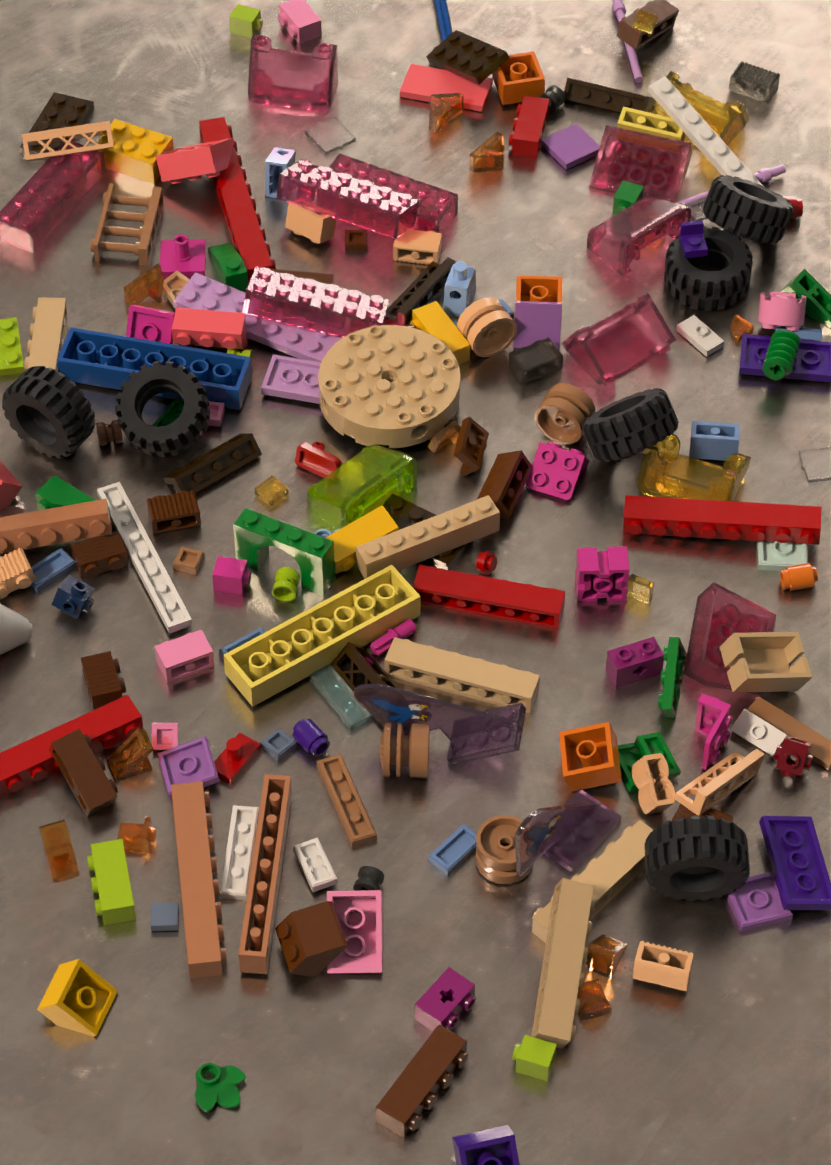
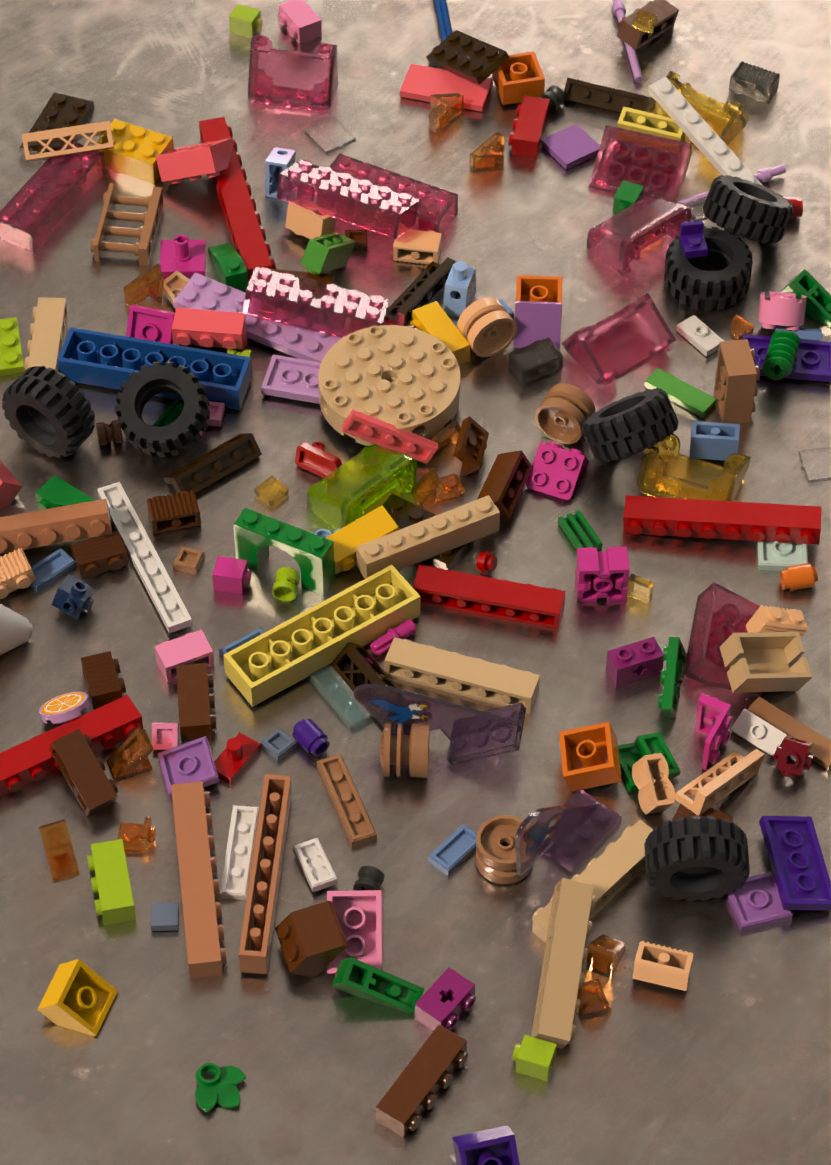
(64, 707): none -> tile
(195, 701): none -> reddish brown brick
(327, 253): none -> bright green brick
(376, 985): none -> green slope
(388, 436): none -> coral tile
(435, 490): none -> clear orange slope
(563, 523): none -> green tile
(681, 392): none -> bright green tile
(736, 381): none -> medium nougat brick
(777, 620): none -> light nougat brick

